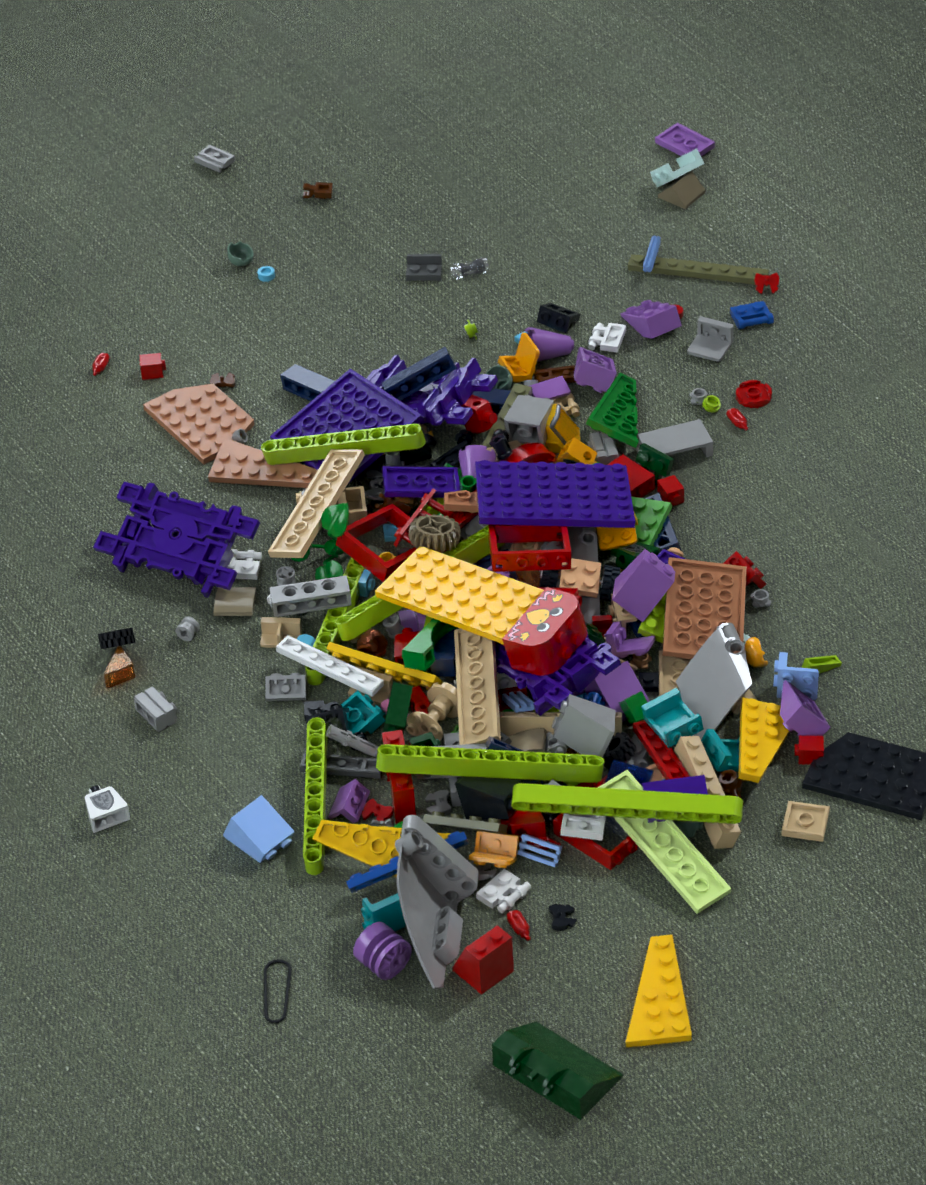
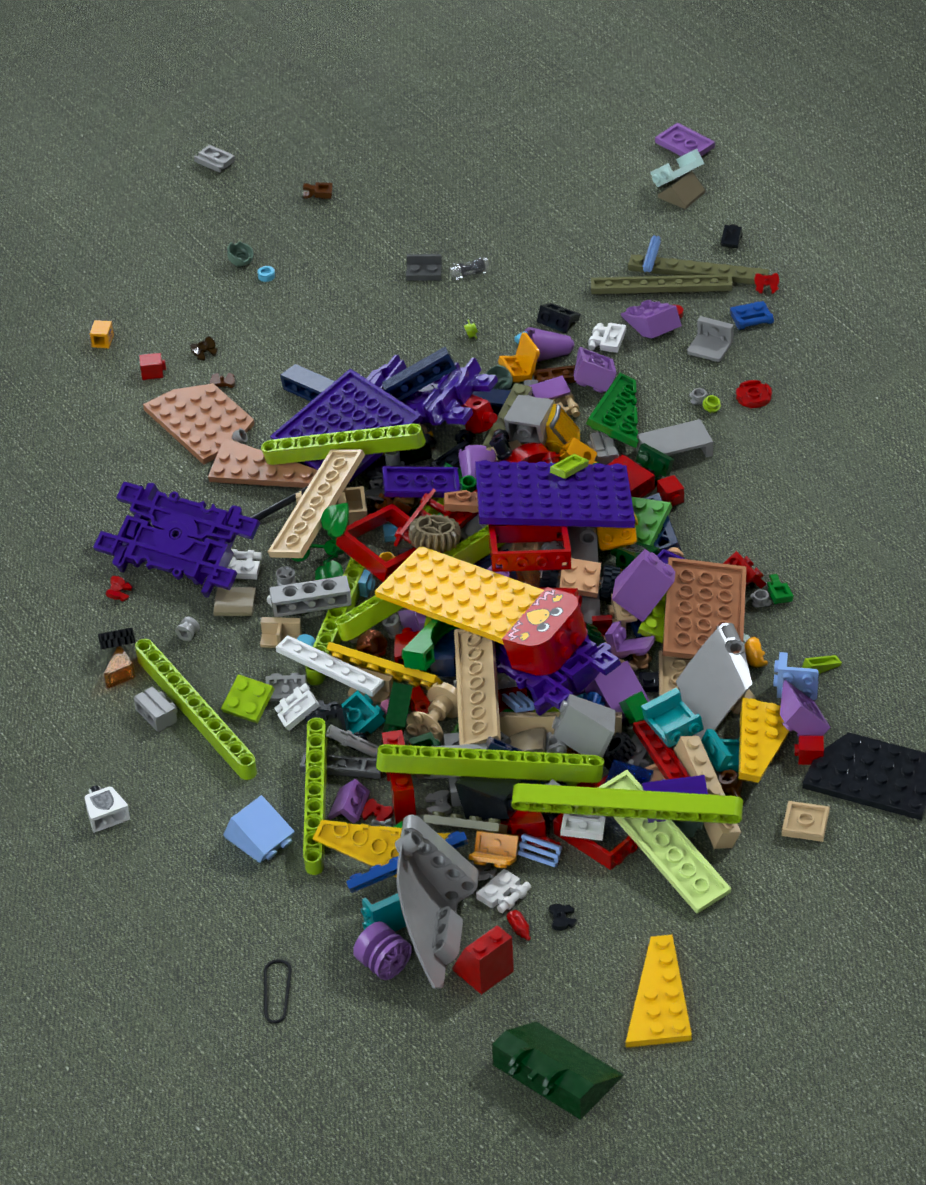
(100, 363): red piece -> none
(101, 334): none -> light orange brick
(117, 585): none -> red piece
(196, 709): none -> lime beam
(203, 346): none -> dark brown piece
(247, 698): none -> lime plate
(277, 506): none -> black bar
(296, 706): none -> white plate
(551, 457): none -> red plate
(569, 466): none -> lime tile
(660, 284): none -> olive plate
(731, 236): none -> black bracket
(737, 418): red piece -> none
(779, 591): none -> green plate

